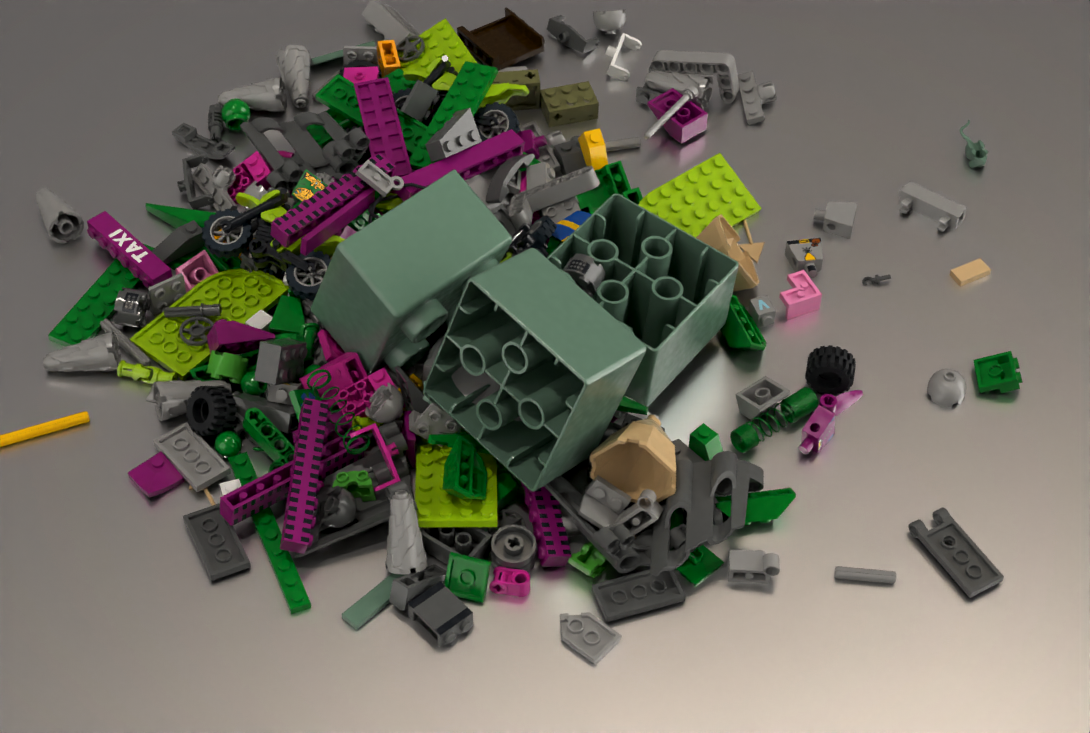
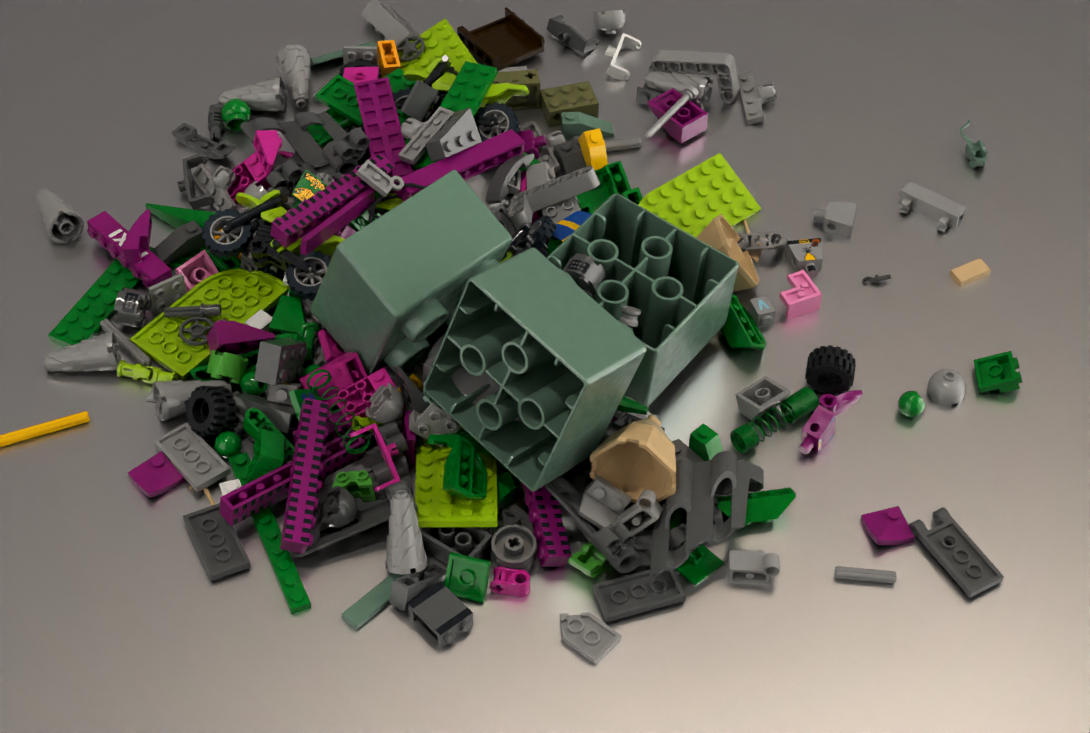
(138, 238): none -> magenta slope
(267, 148): none -> dark pink slope
(267, 454): none -> green panel
(420, 133): none -> light grey plate
(576, 123): none -> sand green slope
(630, 315): none -> light grey wheel
(750, 241): none -> light grey beam
(888, 527): none -> magenta plate
(911, 404): none -> green piece

